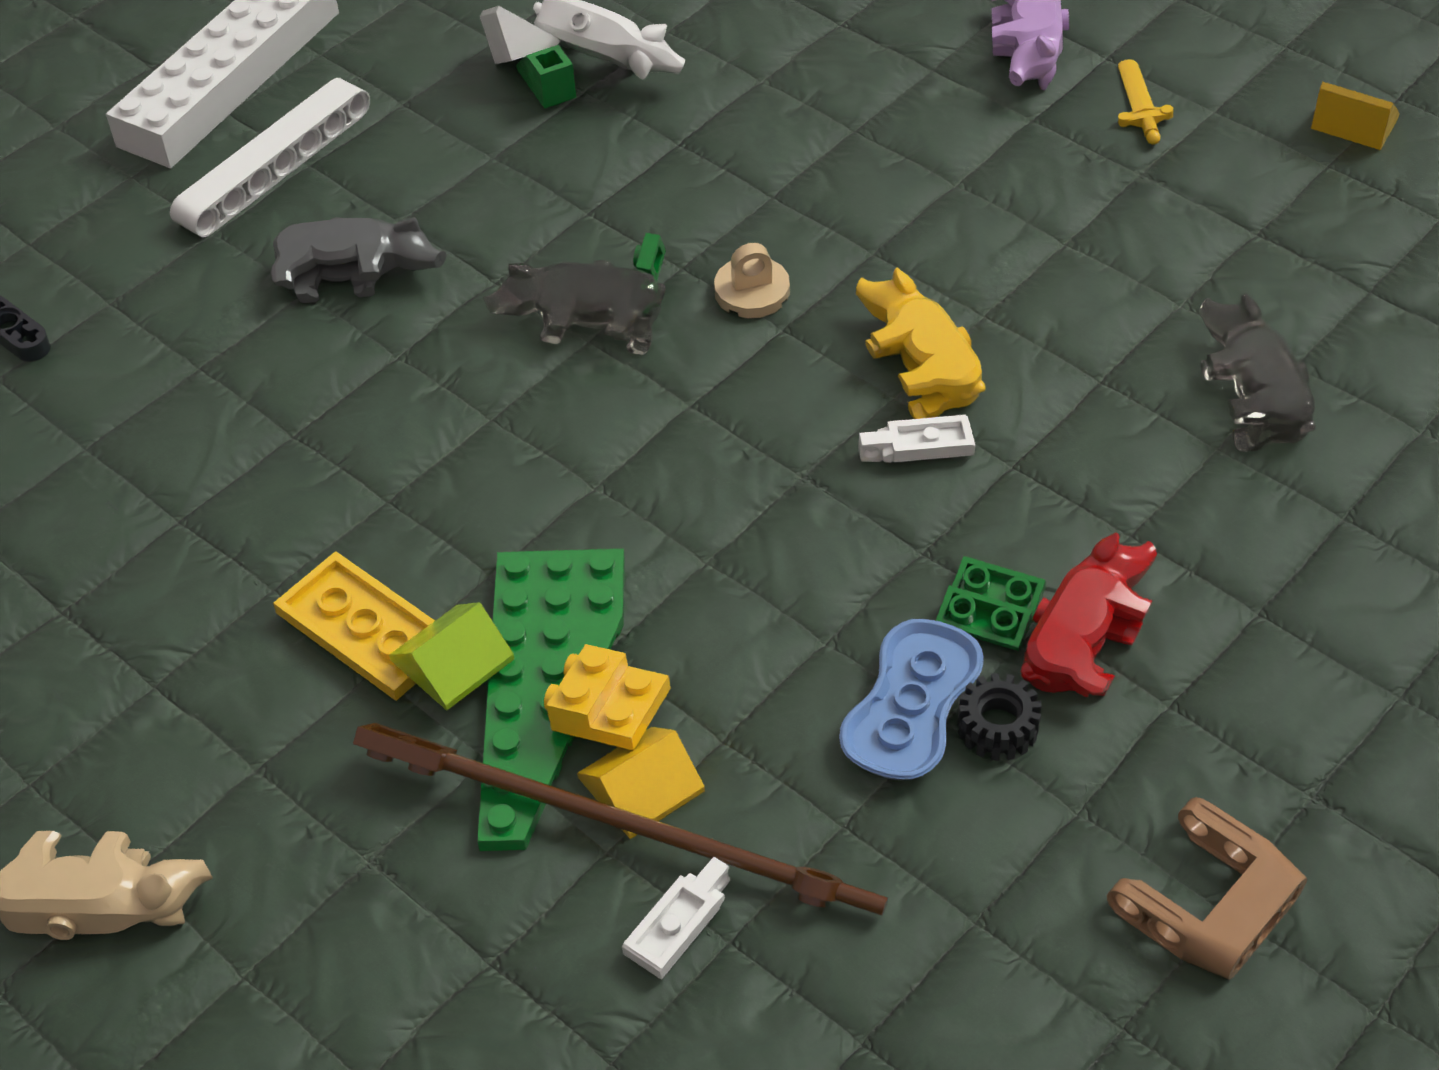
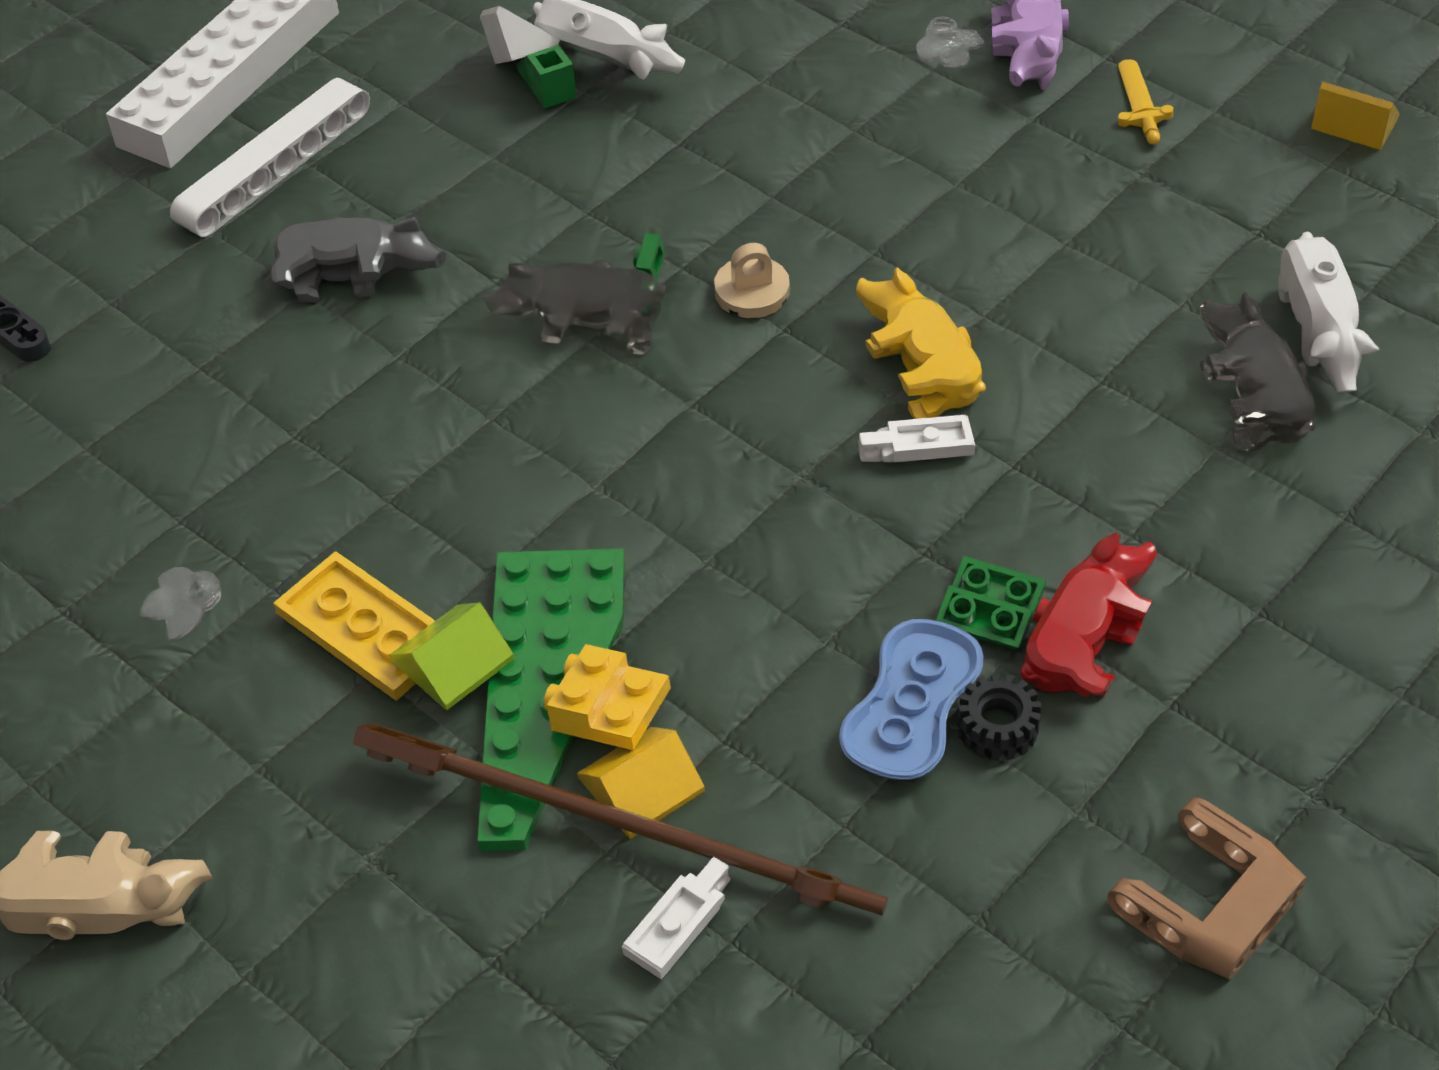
(181, 600): none -> clear plate
(948, 43): none -> clear plate
(1325, 307): none -> white animal

